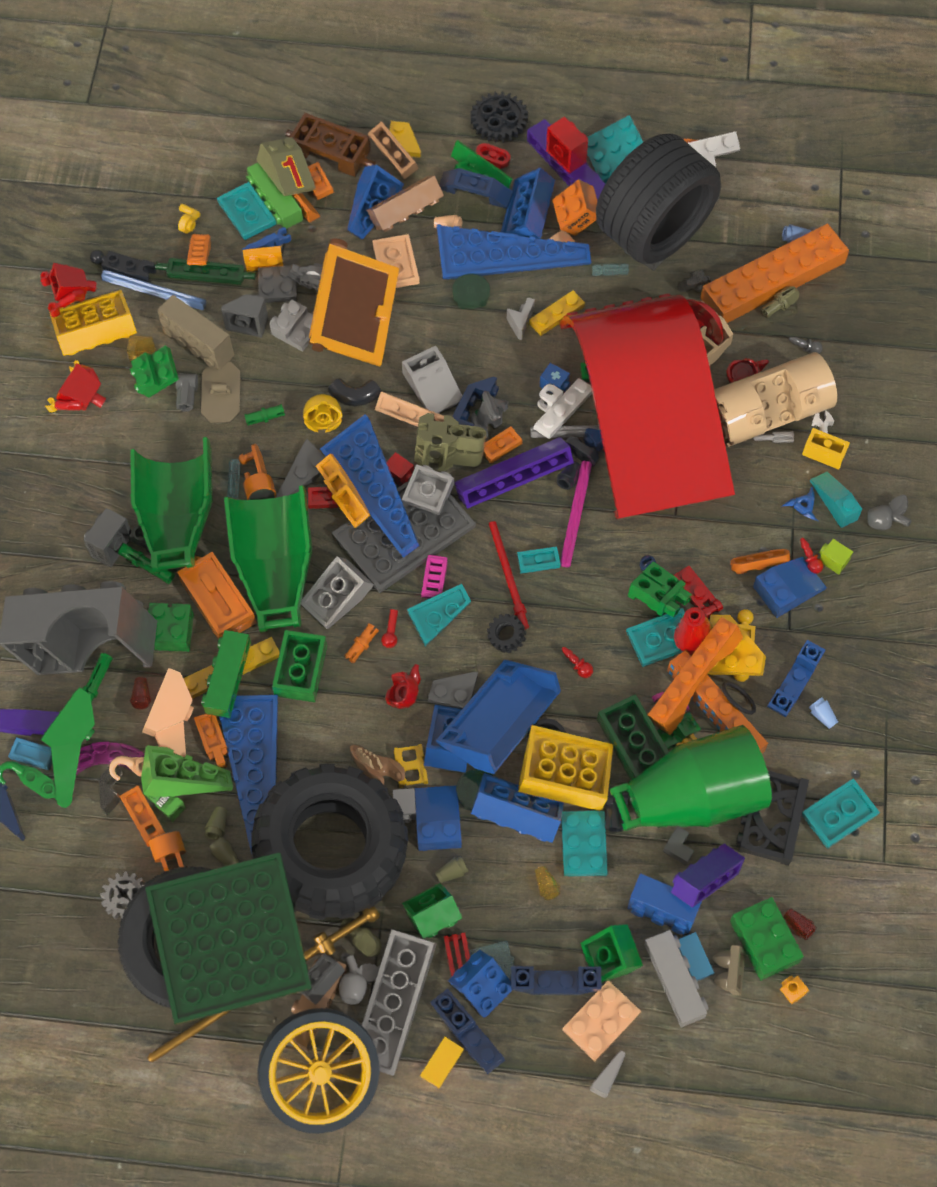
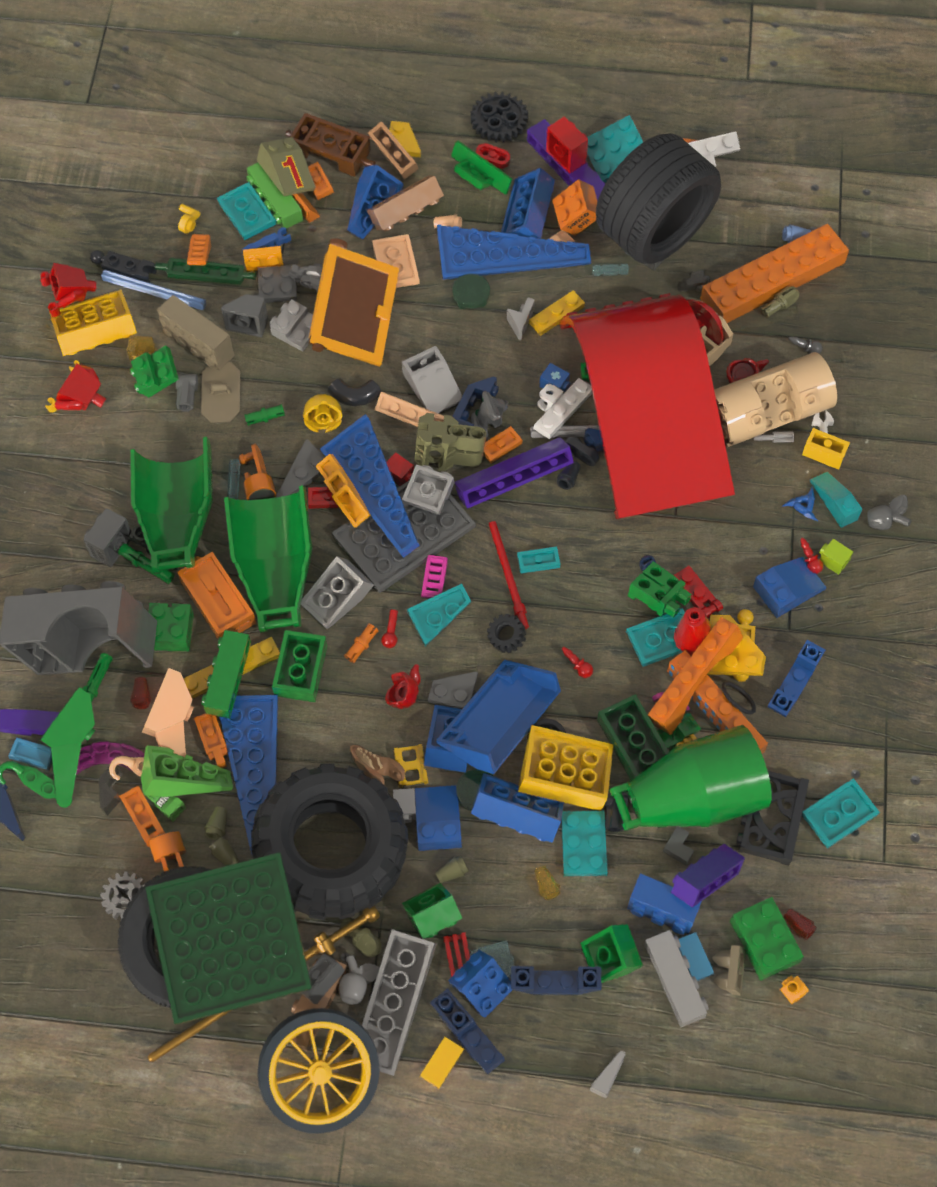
(478, 184): dark blue slope -> none
(575, 514): dark pink axle -> none
(601, 1020): light nougat plate -> none
(759, 560): orange plate -> none
(823, 712): light blue cone -> none

